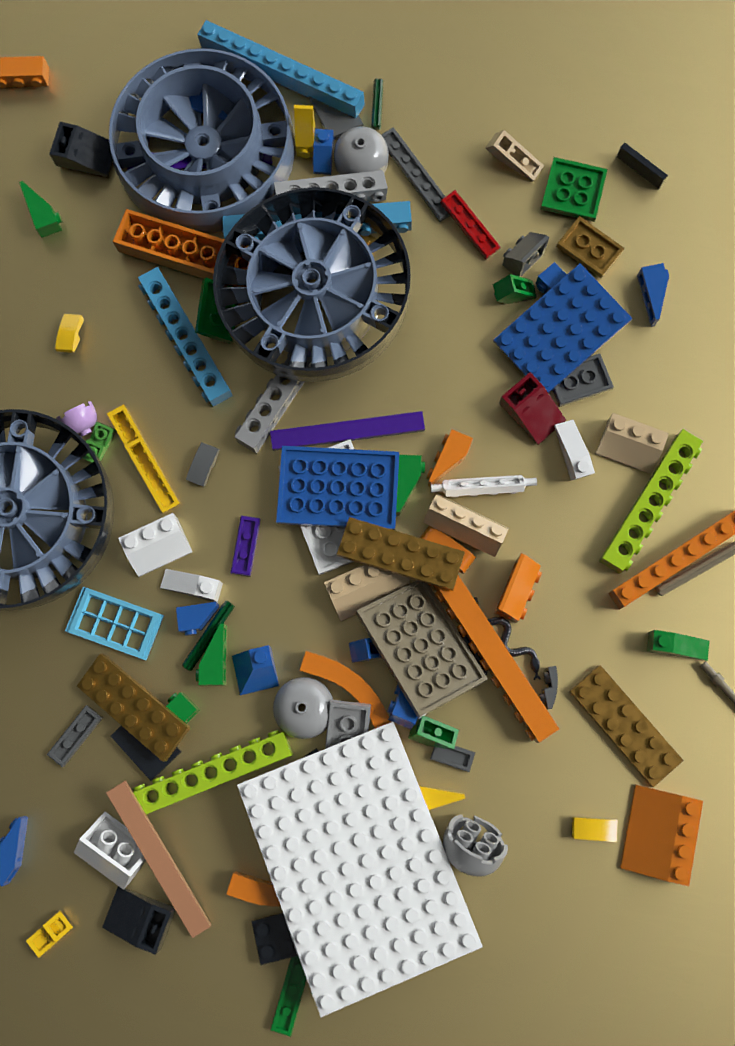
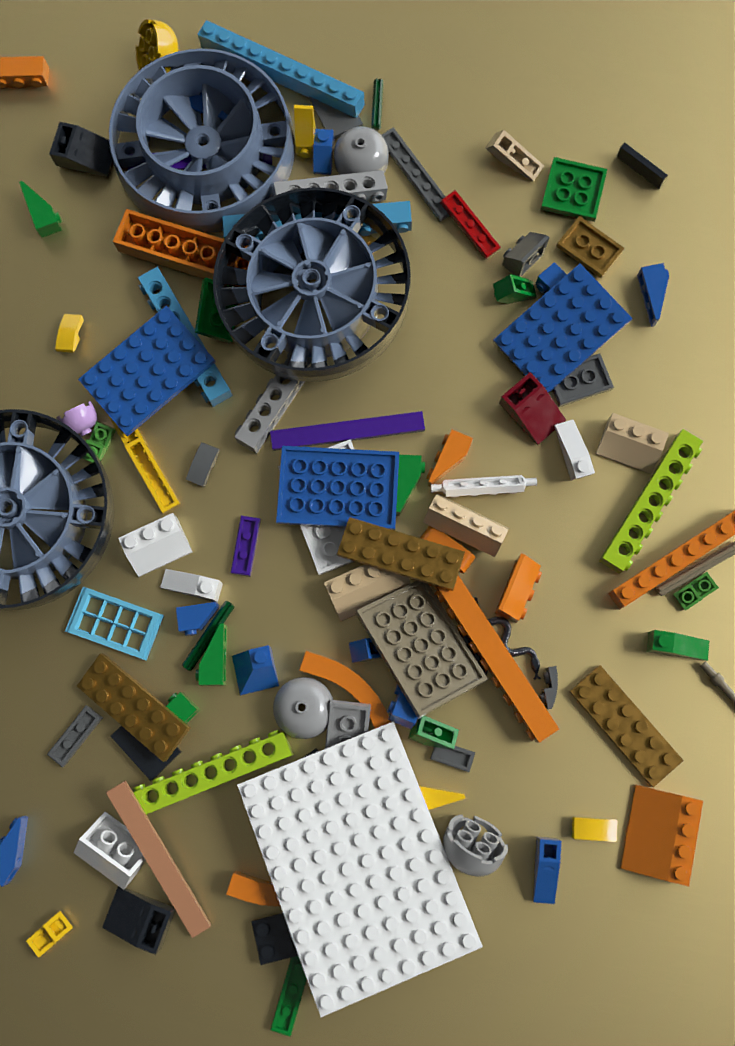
(147, 370): none -> blue plate
(155, 39): none -> yellow cylinder
(546, 869): none -> blue slope
(696, 591): none -> bright green slope

